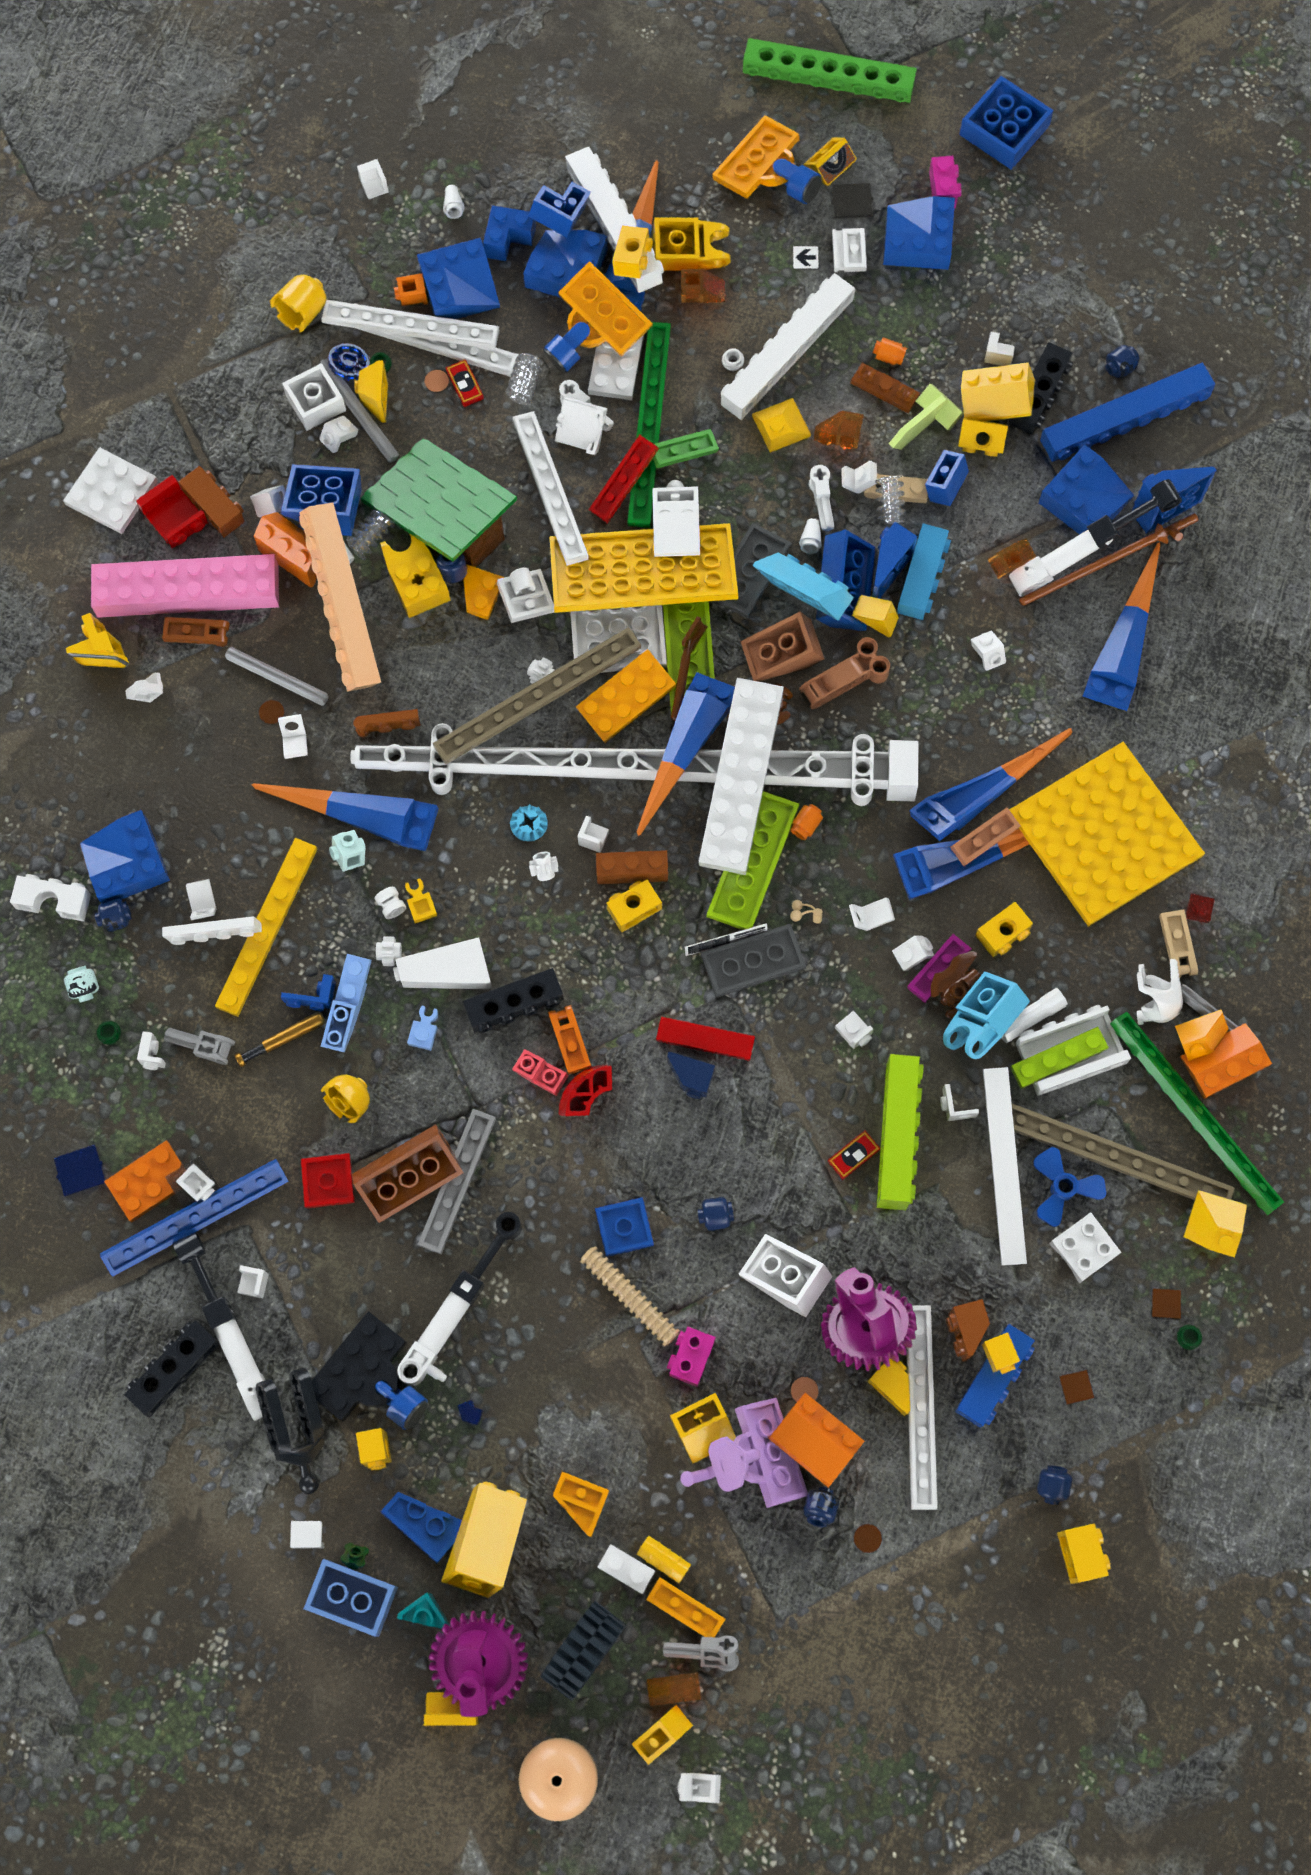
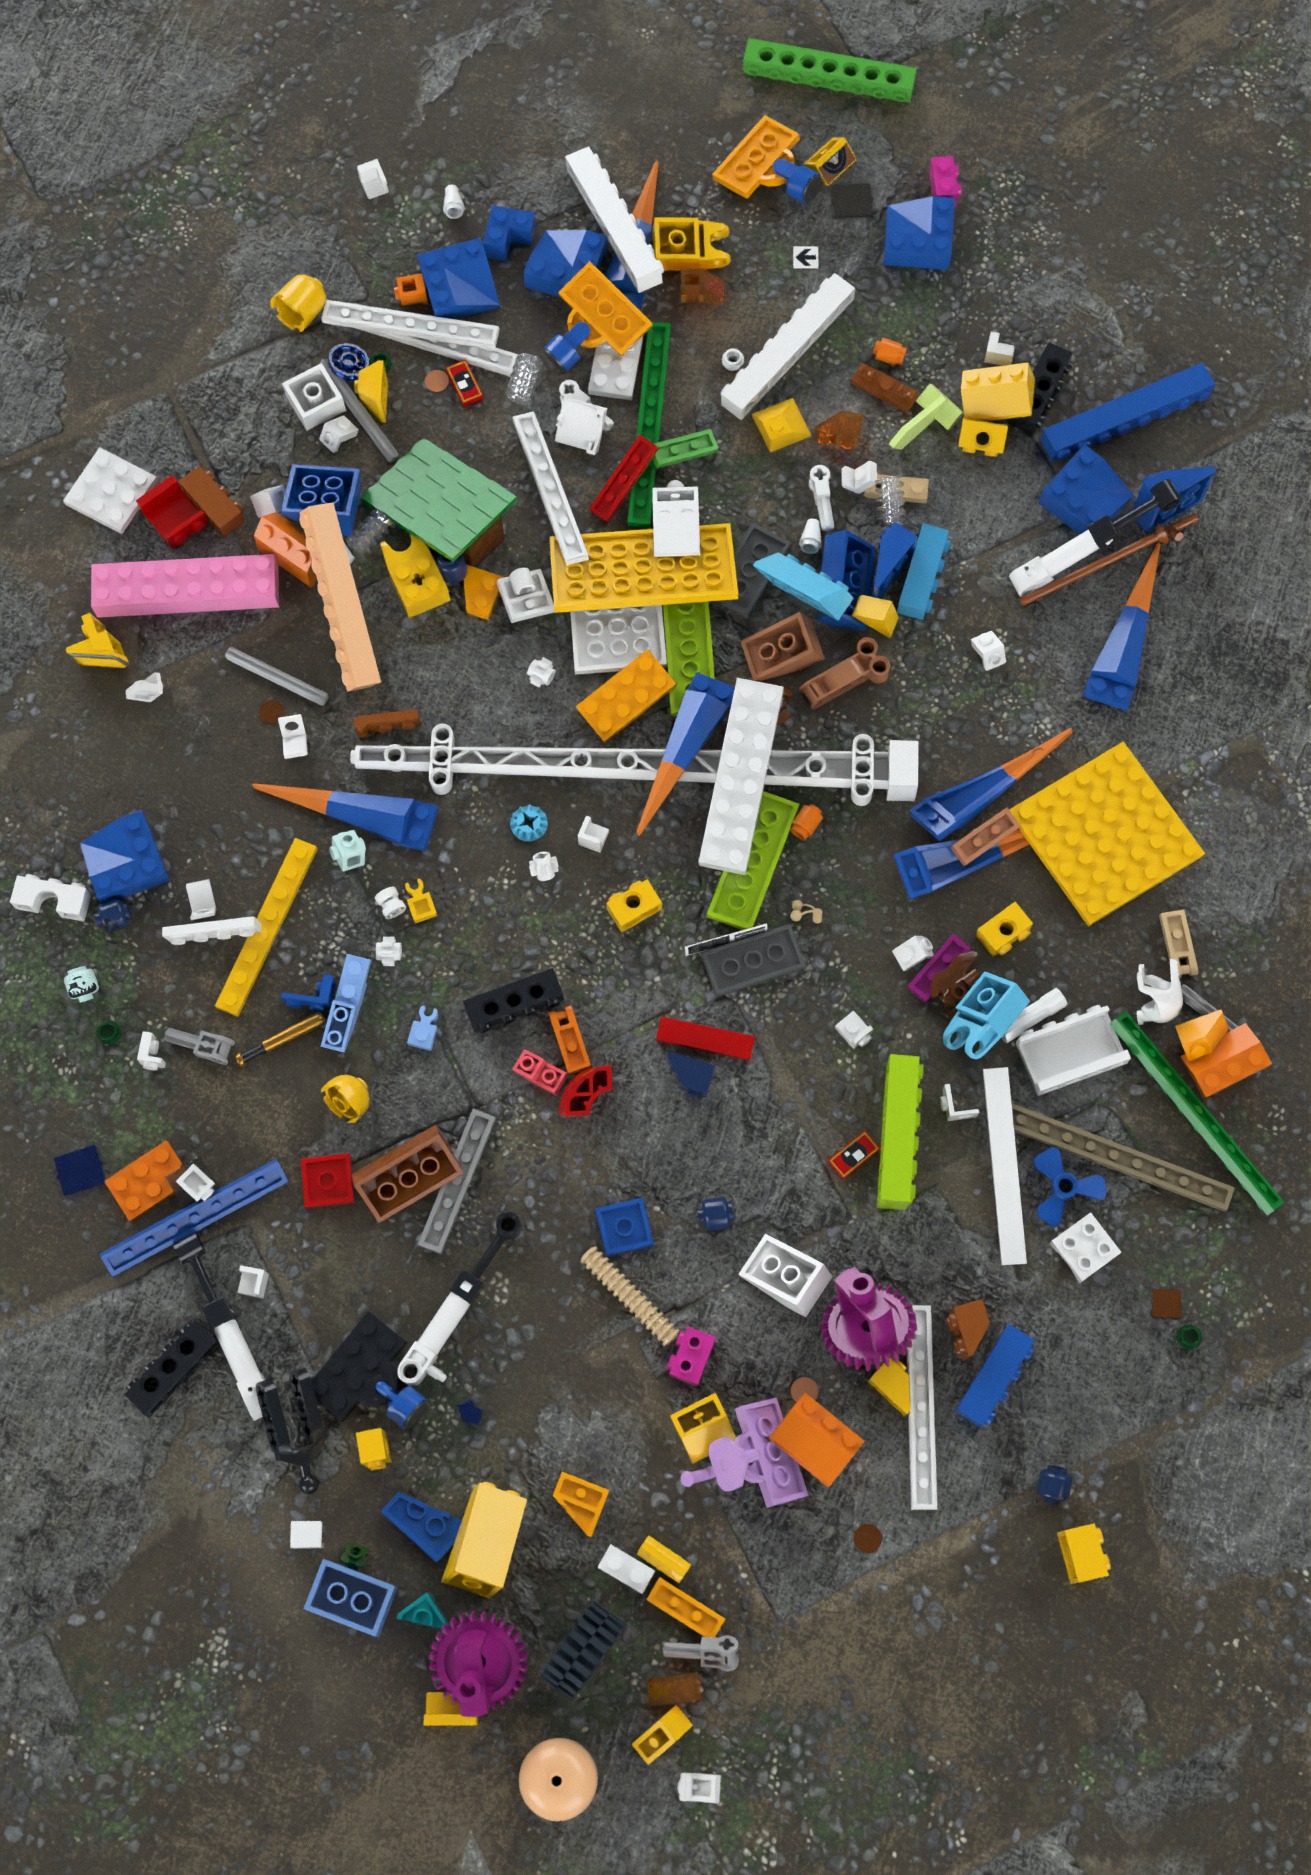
(195, 631): dark orange plate -> none
(446, 967): white slope -> none
(536, 695): dark tan plate -> none
(559, 211): blue brick -> none
(631, 252): yellow brick -> none
(632, 867): dark orange brick -> none
(689, 643): reddish brown piece -> none
(821, 1507): dark blue head -> none
(849, 250): white plate -> none
(872, 914): white bracket -> none
(947, 477): blue brick -> none
(1001, 1353): yellow brick -> none
(1006, 122): blue slope -> none
(1011, 558): clear orange slope -> none
(1059, 1057): lime plate -> none
(1076, 1387): reddish brown sticker -> none
(1122, 361): dark blue head -> none
(1199, 908): clear red plate -> none
(1216, 1223): yellow slope -> none

